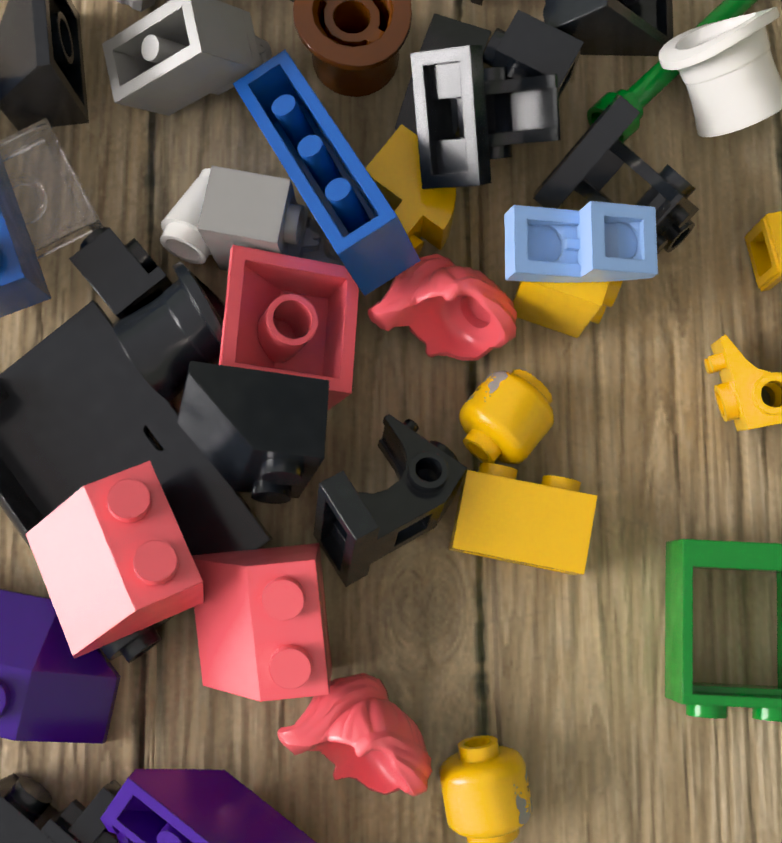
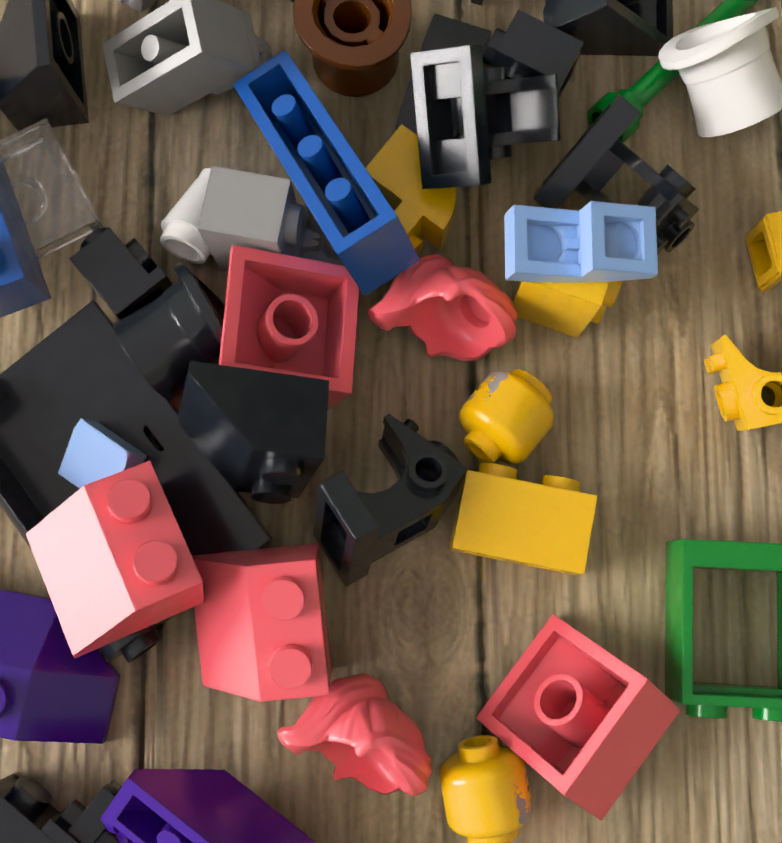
(96, 454): none -> light blue slope
(578, 716): none -> coral slope

